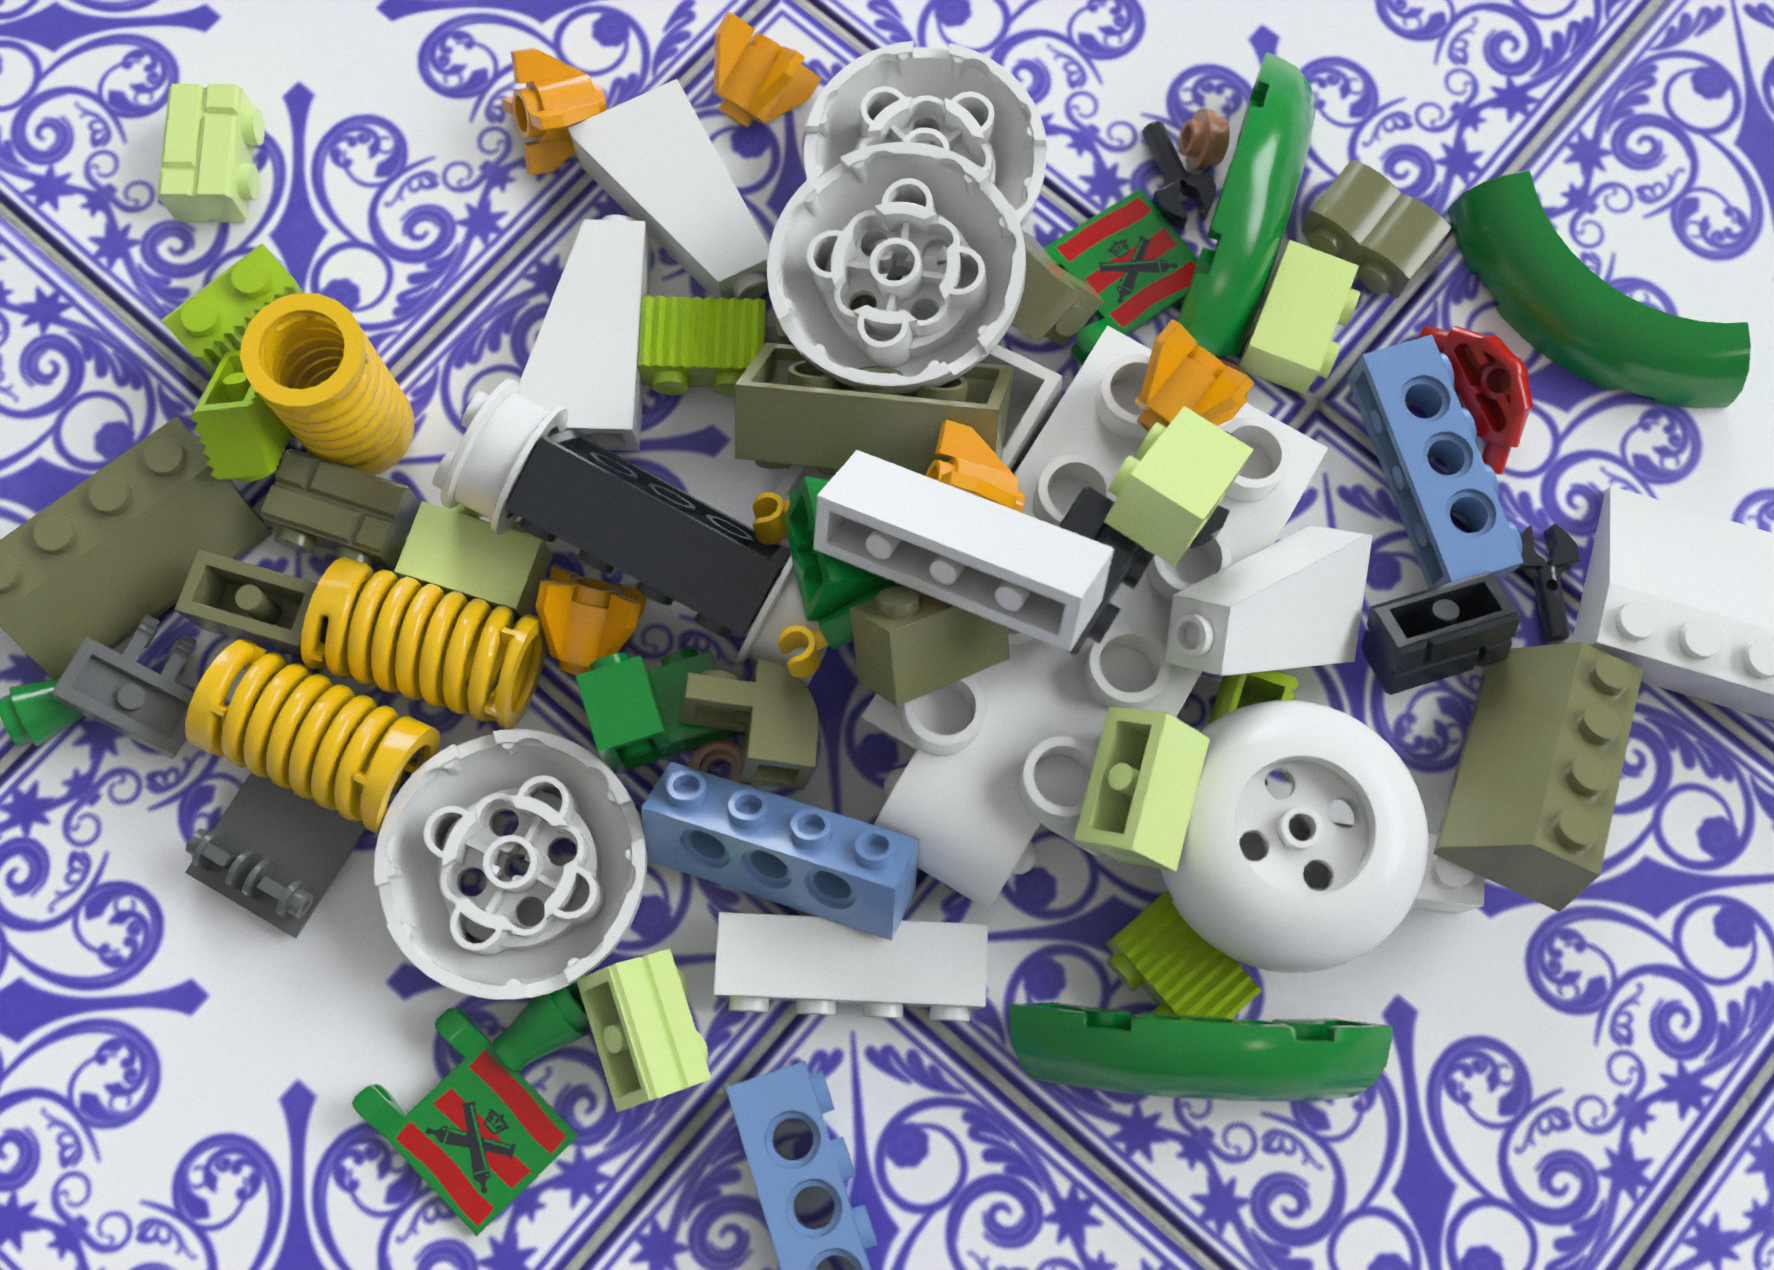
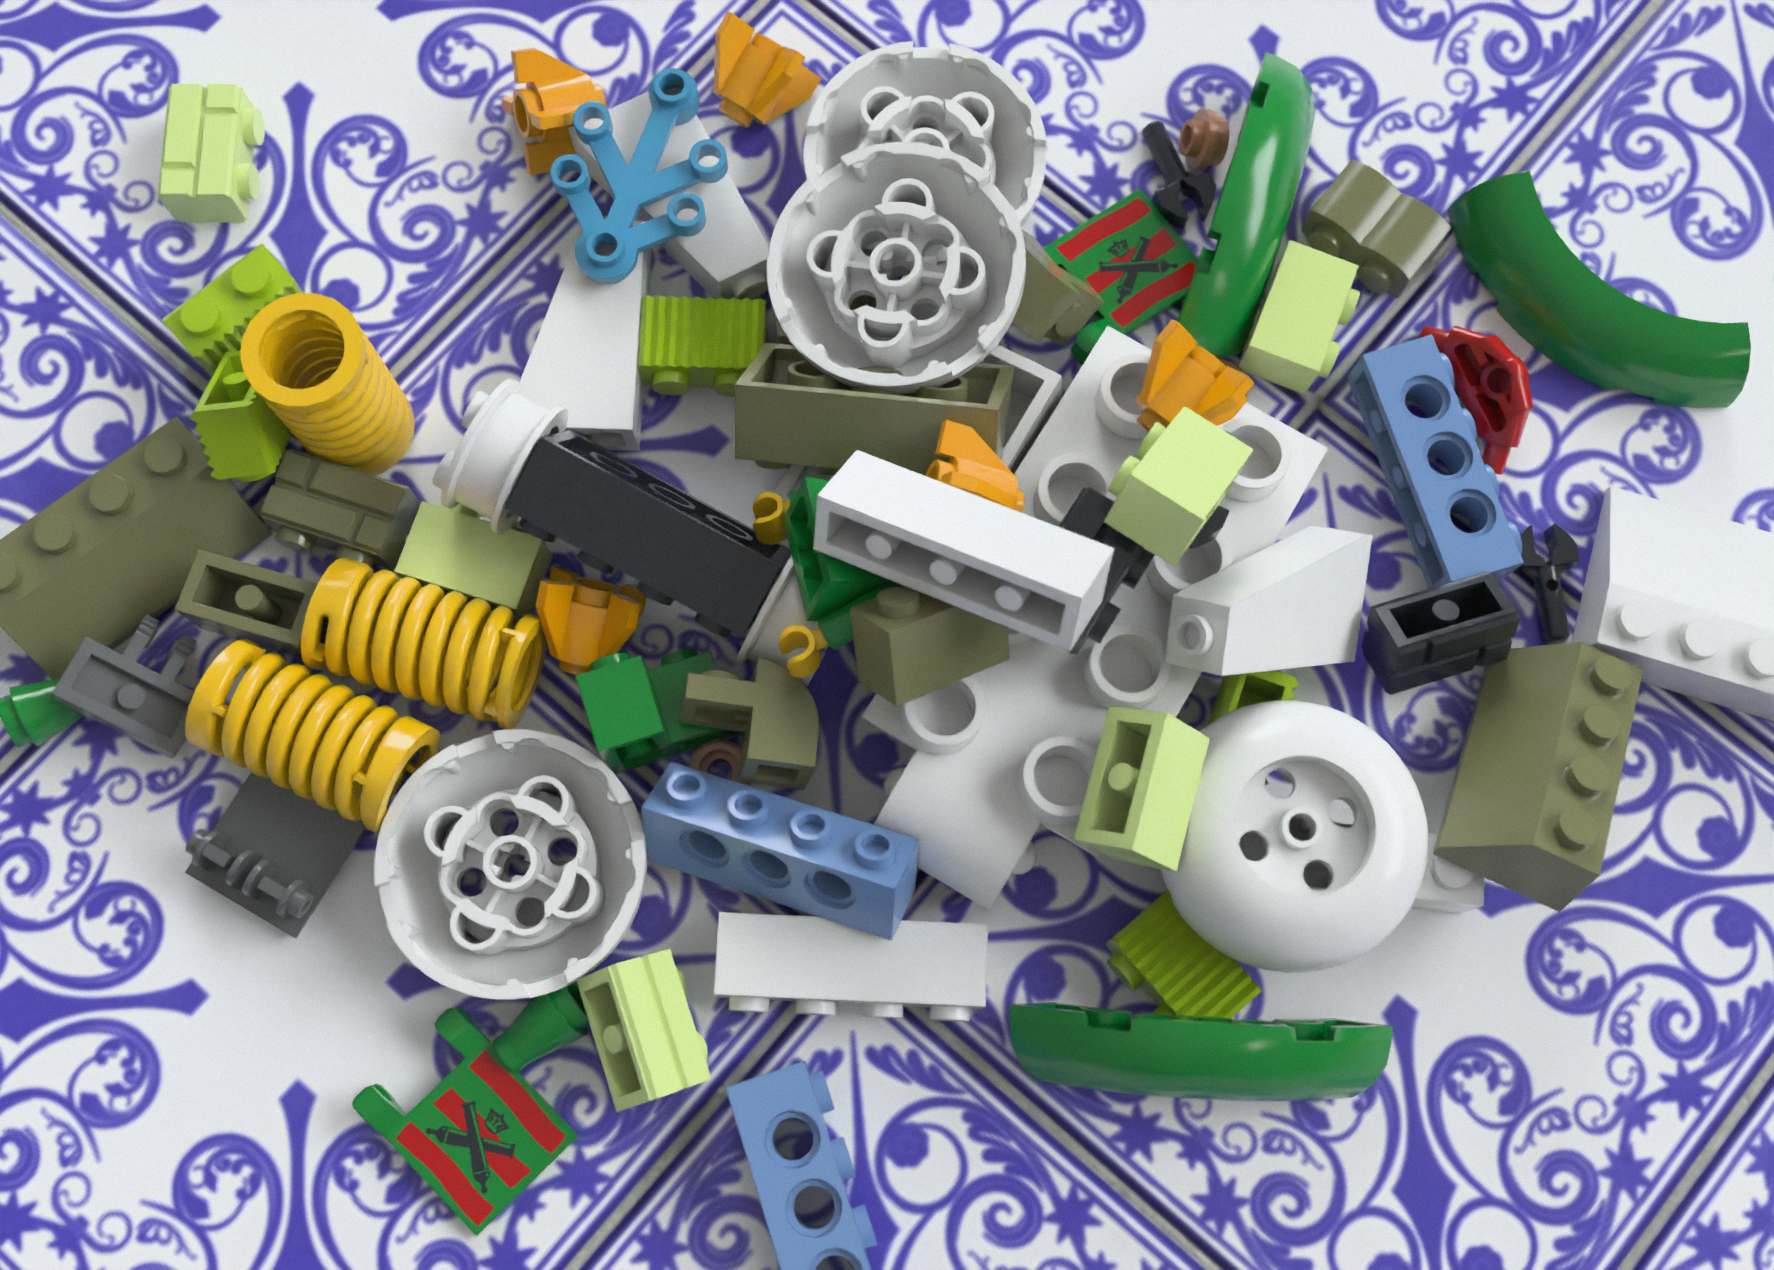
(638, 183): none -> dark azure plant

